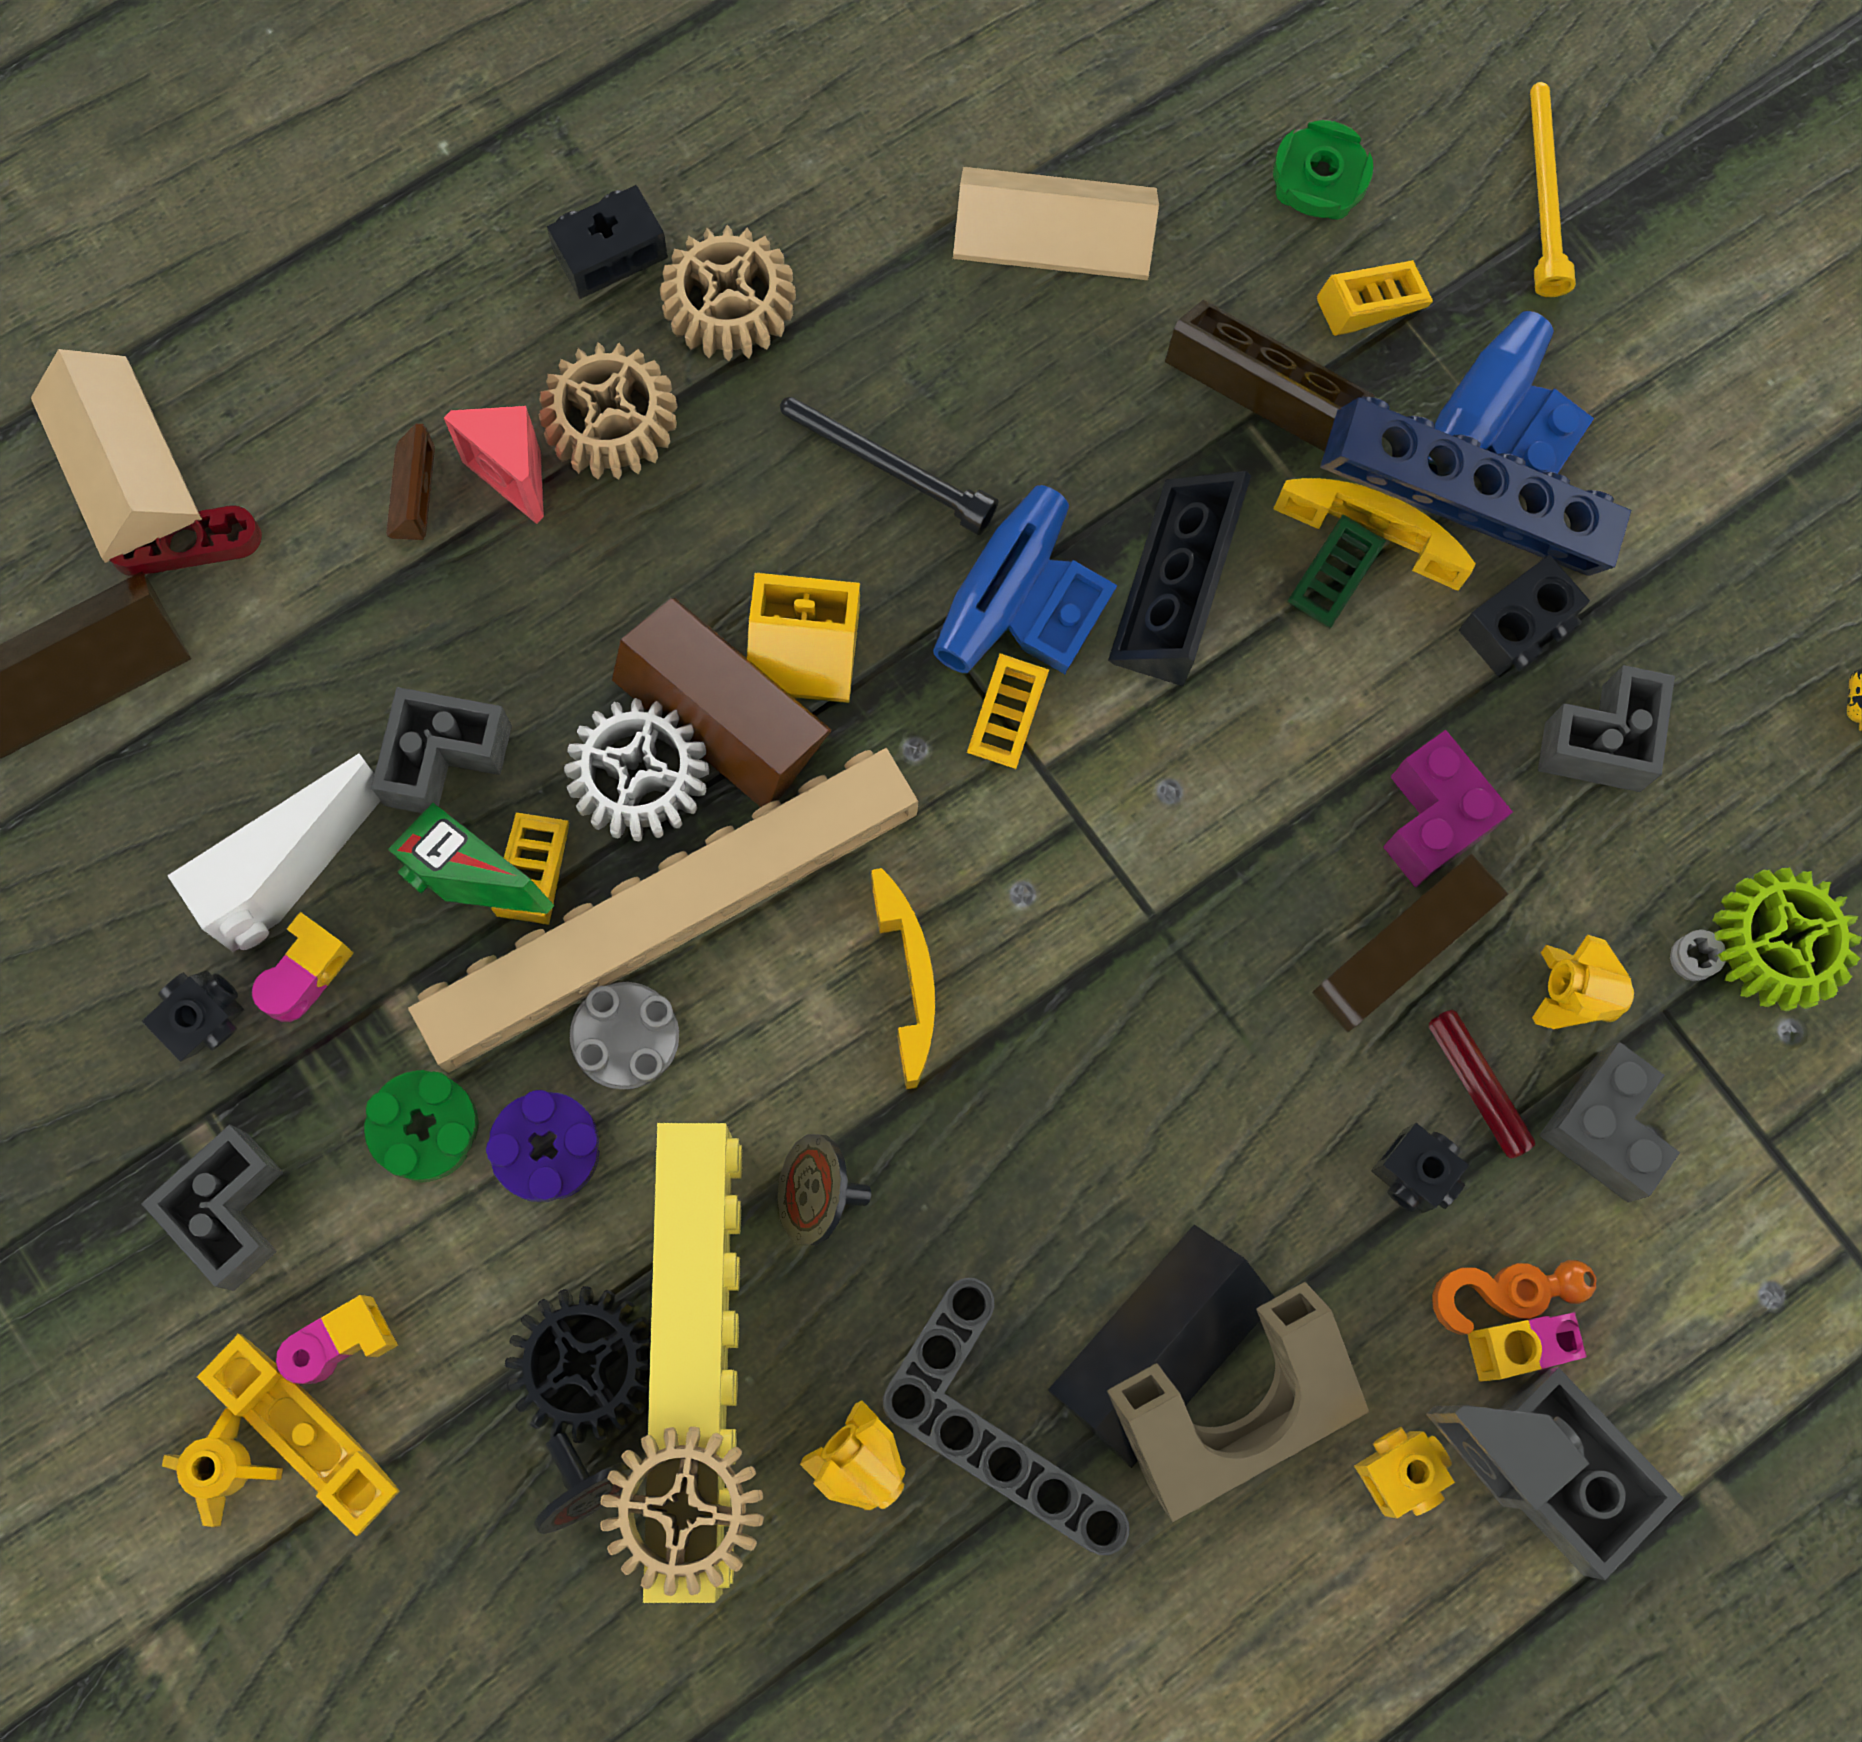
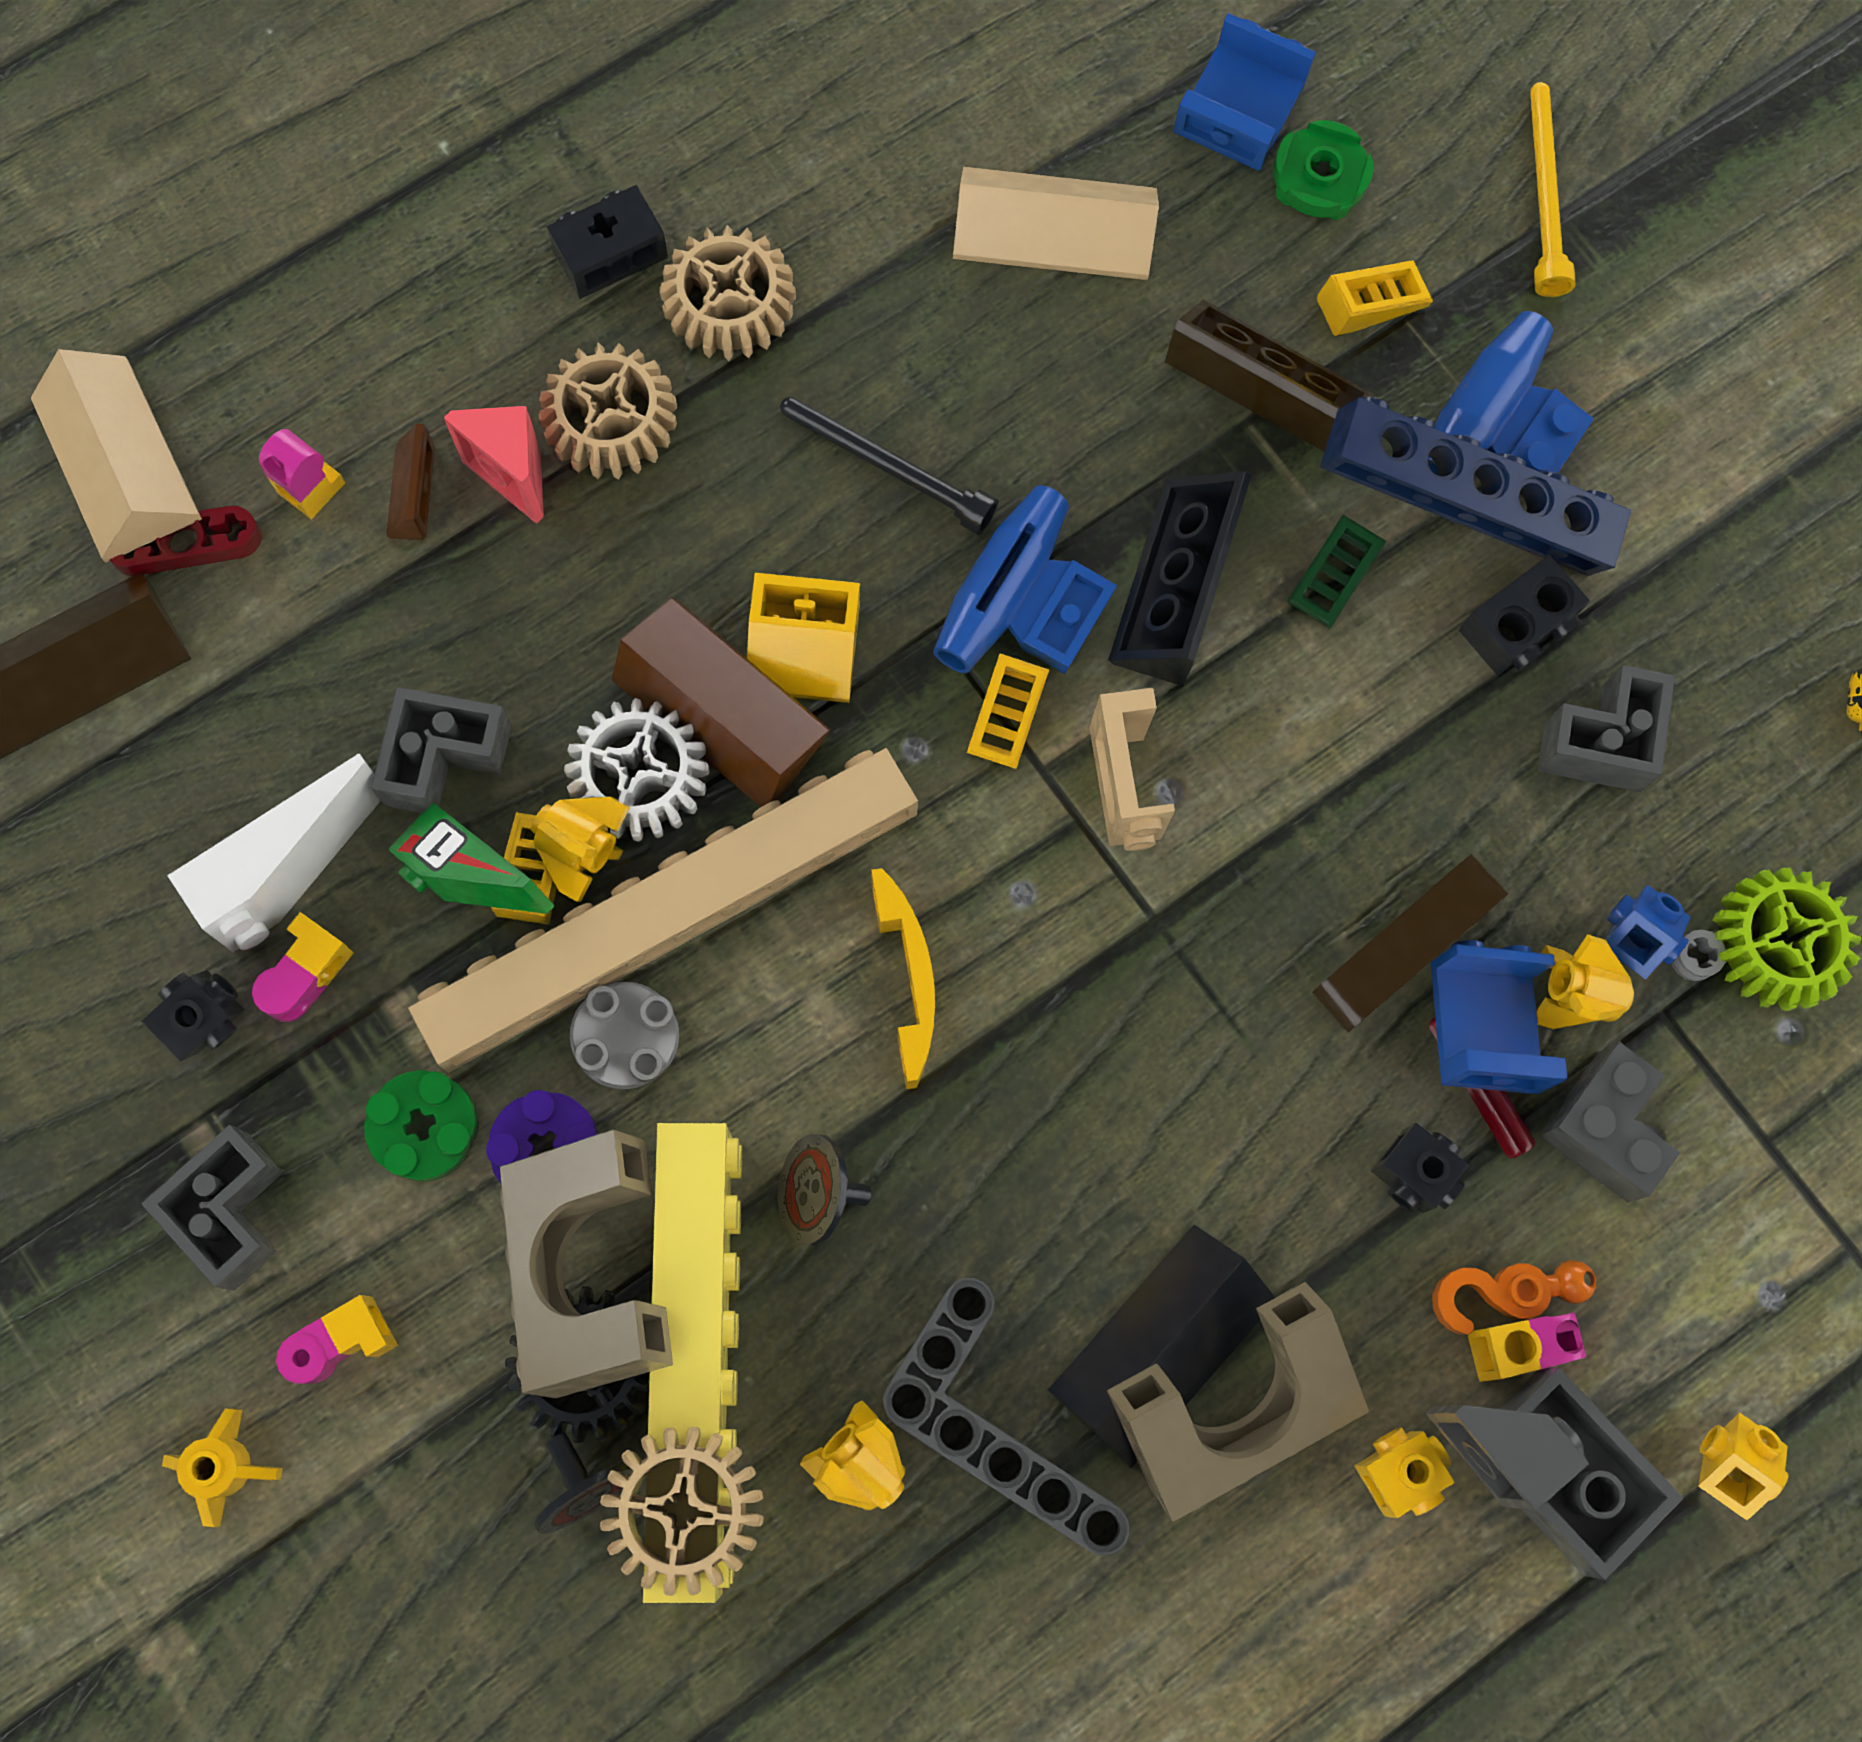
(299, 472): none -> dark pink leg
(301, 1433): yellow slope -> none
(543, 1207): none -> dark tan arch
(575, 838): none -> yellow brick
(1119, 720): none -> tan panel
(1245, 92): none -> blue panel
(1439, 552): yellow slope -> none
(1453, 805): magenta brick -> none
(1491, 1019): none -> blue panel
(1647, 930): none -> blue brick
(1743, 1465): none -> yellow brick

